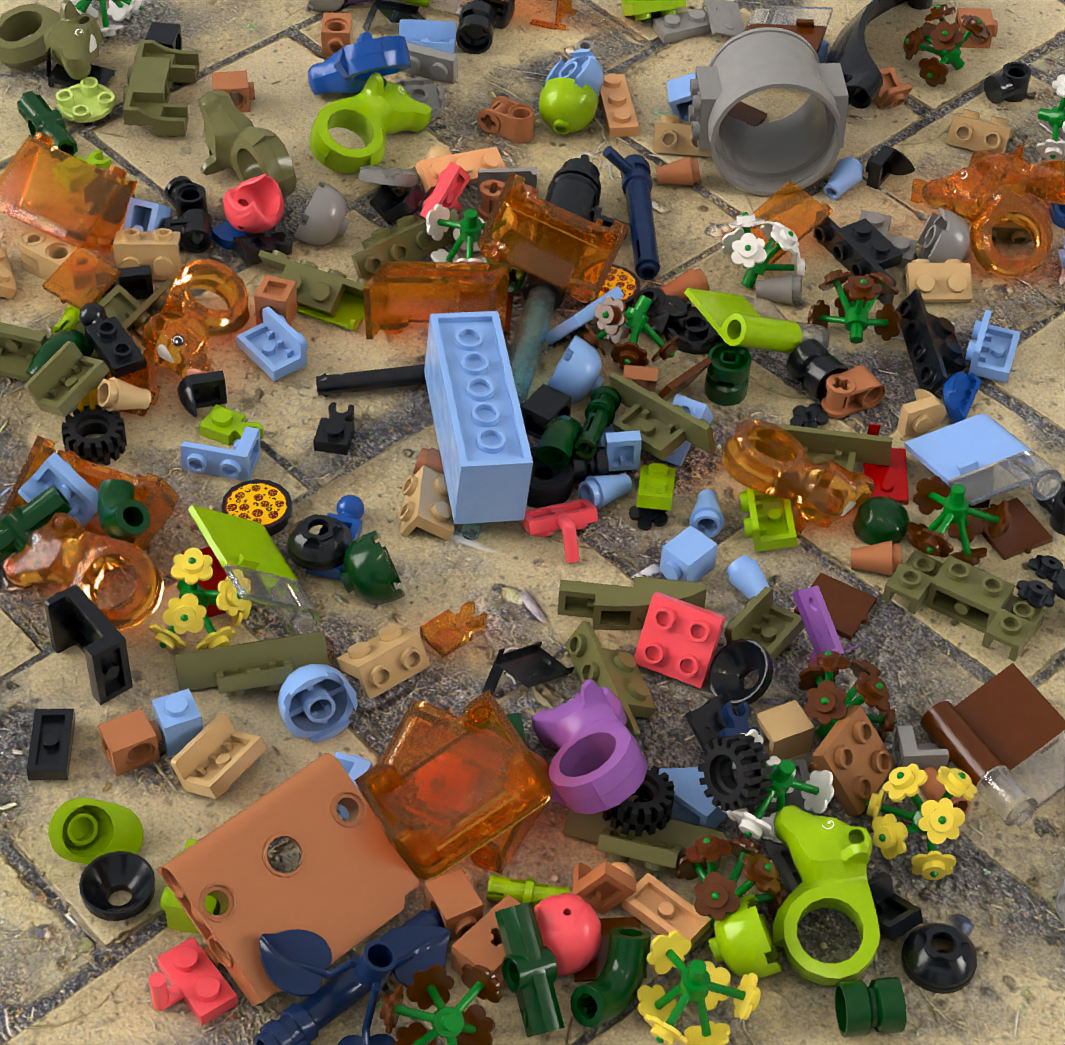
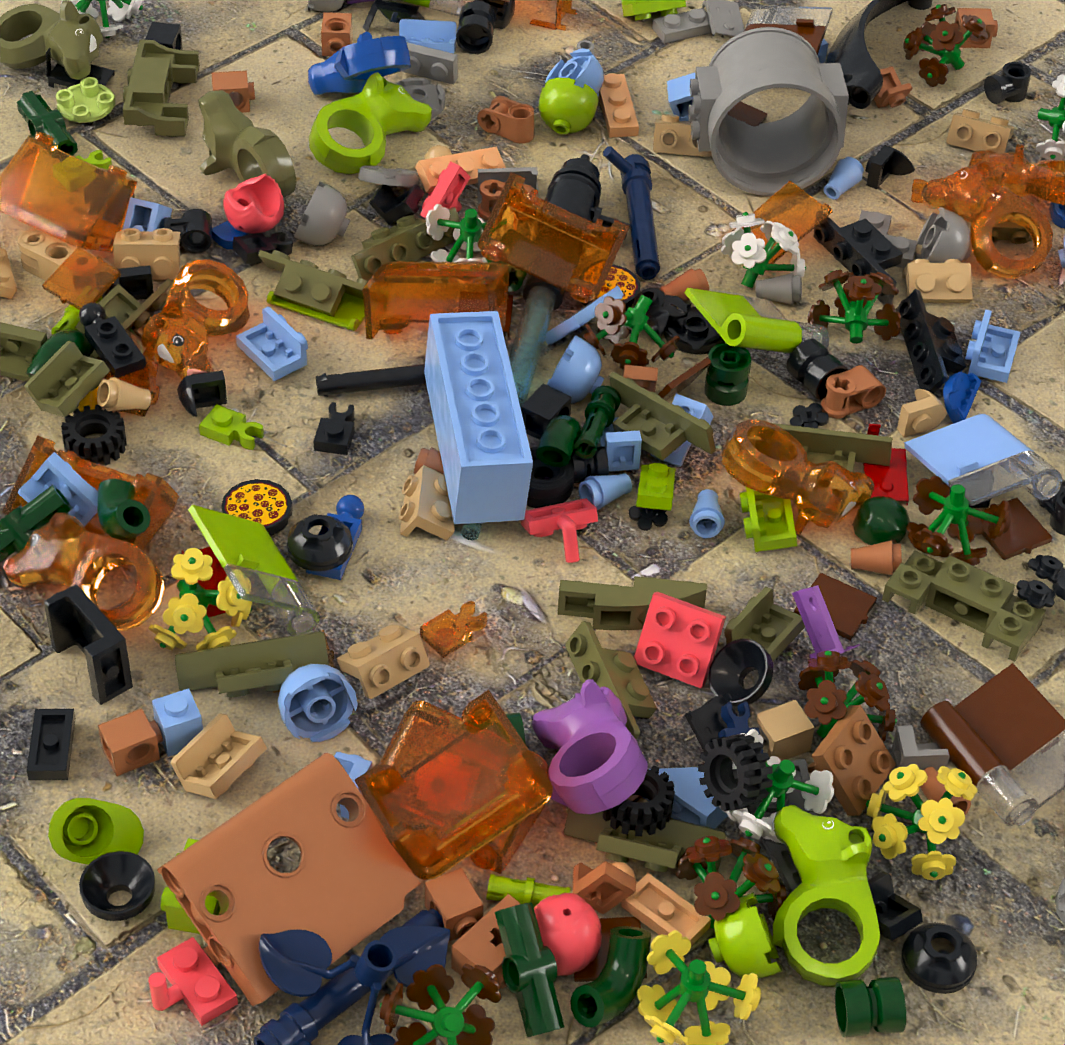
(185, 195): black piece -> none
(223, 462): light blue bracket -> none
(277, 294): nougat brick -> none
(370, 571): dark green cylinder -> none
(528, 665): black piece -> none
(679, 172): nougat cone -> none
(688, 556): light blue brick -> none
(747, 576): light blue cone -> none

